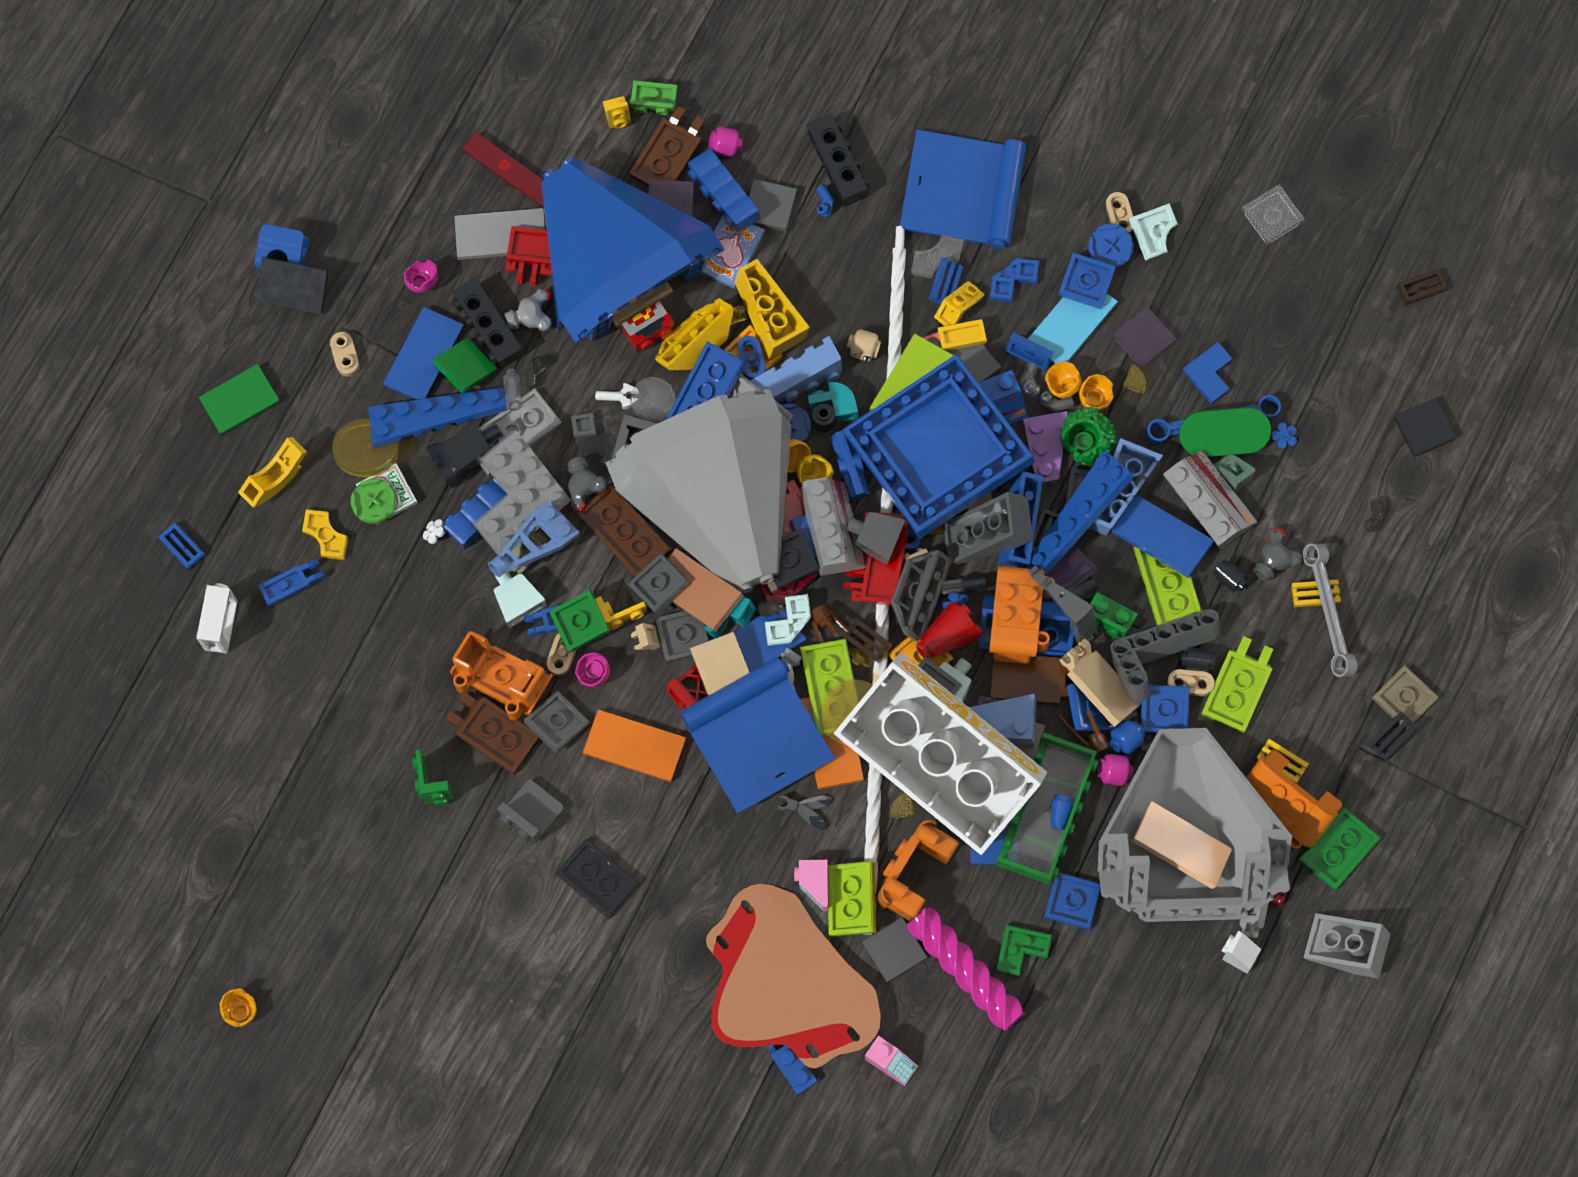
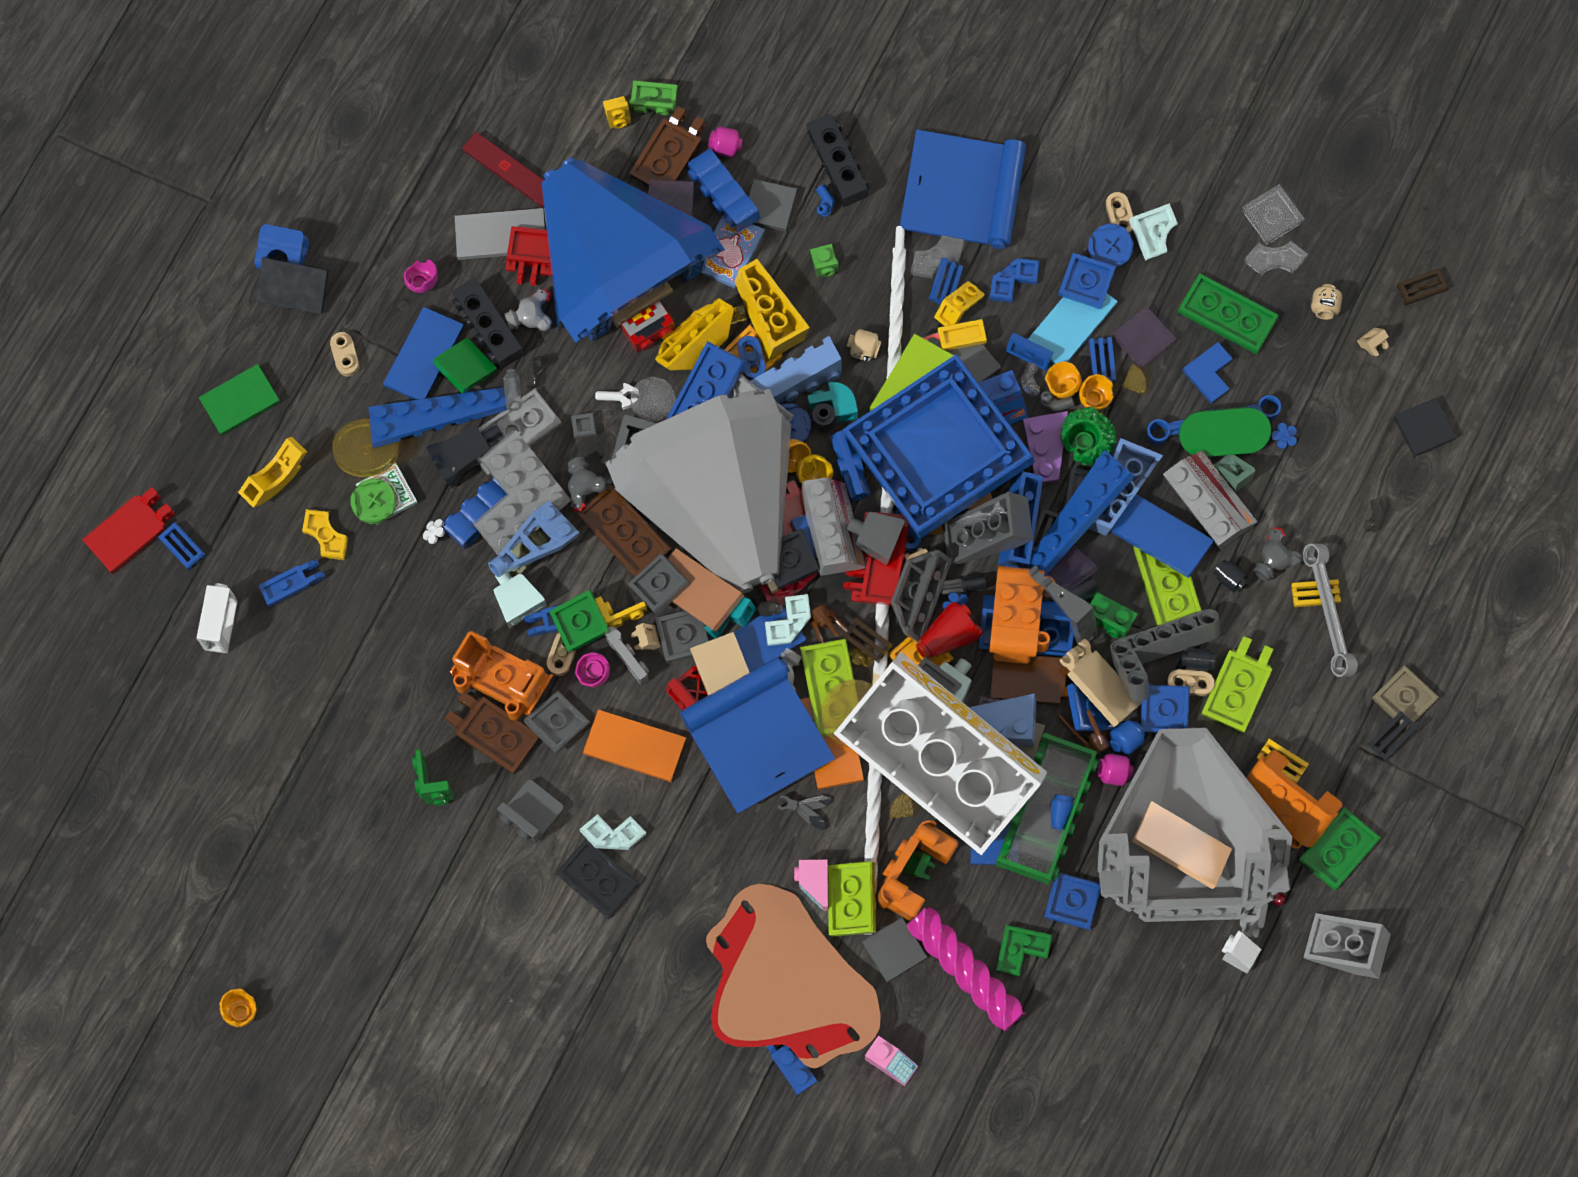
(128, 530): none -> red tile
(622, 838): none -> light aqua tile
(626, 654): none -> light grey hinge
(824, 260): none -> bright green bracket
(917, 865): none -> green tile
(1101, 342): none -> blue tile
(1228, 313): none -> green tile
(1284, 257): none -> clear tile
(1326, 302): none -> tan head
(1372, 339): none -> tan tile

